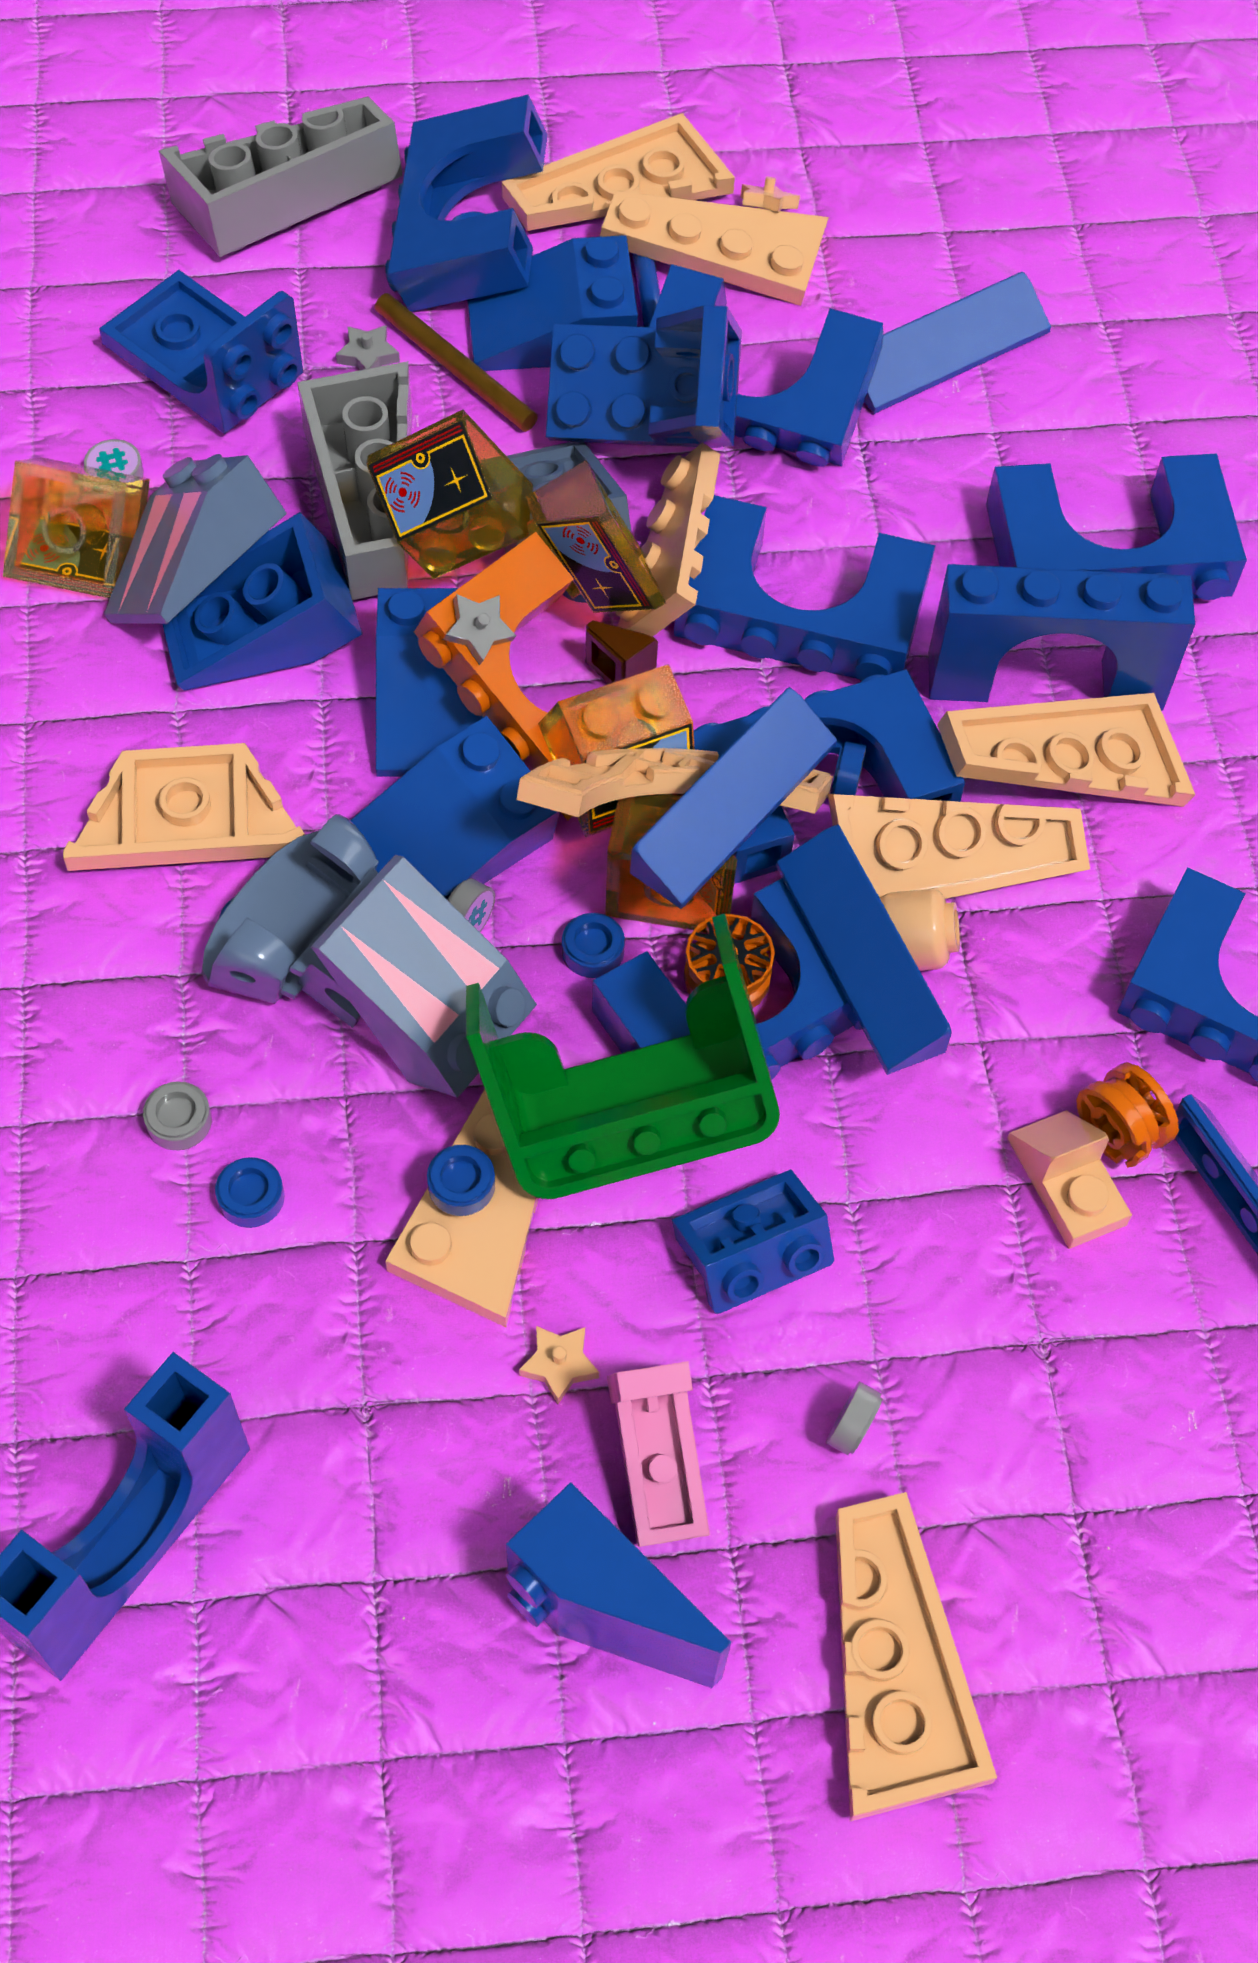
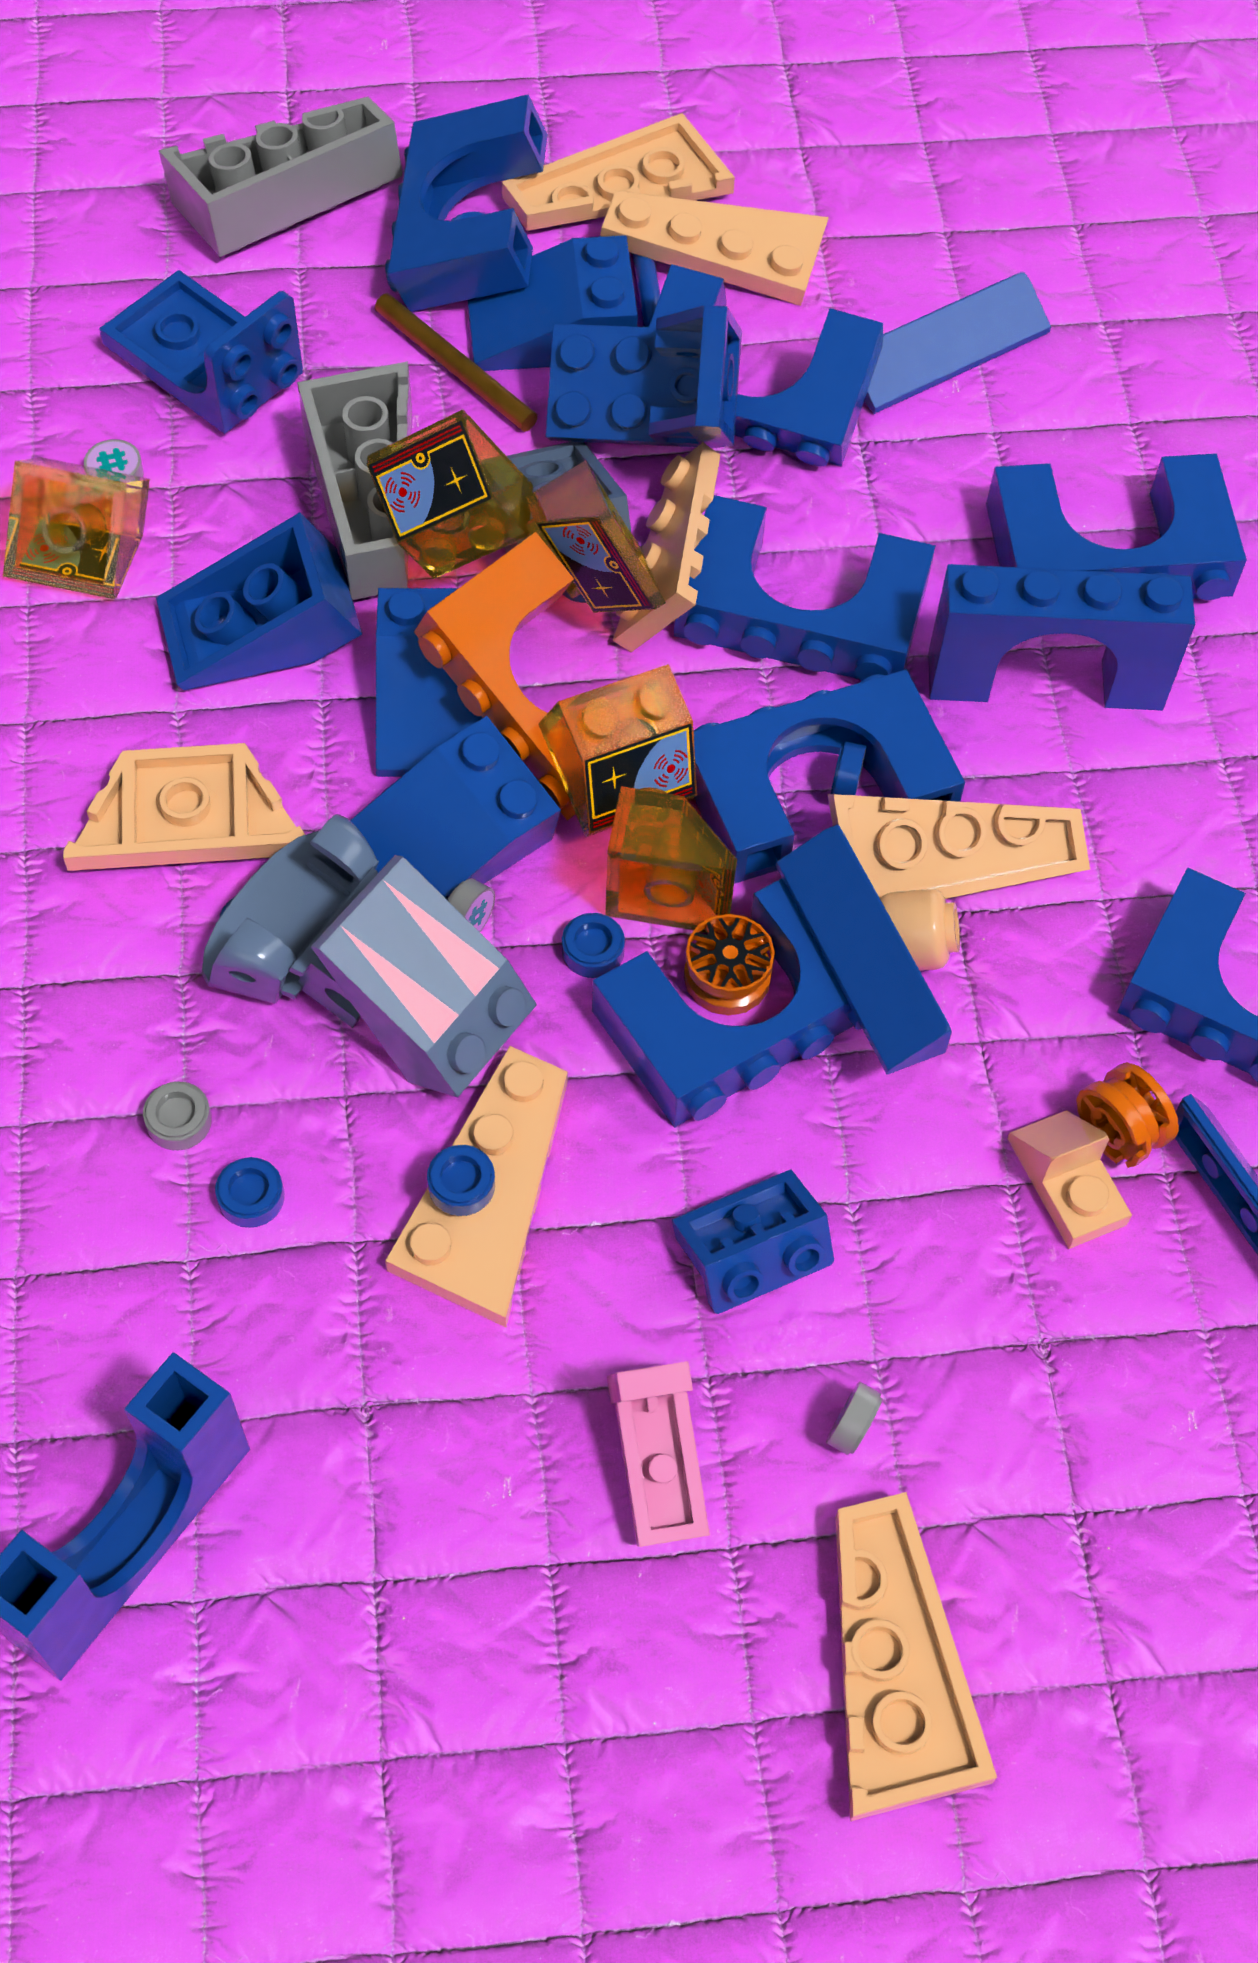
(191, 535): sand blue slope -> none
(367, 349): light grey piece -> none
(478, 626): light grey piece -> none
(559, 1361): light nougat piece -> none
(607, 1594): blue slope -> none
(619, 652): reddish brown slope -> none
(632, 1108): green windscreen -> none
(639, 772): light nougat tile -> none
(731, 799): slope -> none
(769, 196): light nougat piece -> none
(1073, 746): light nougat wing -> none

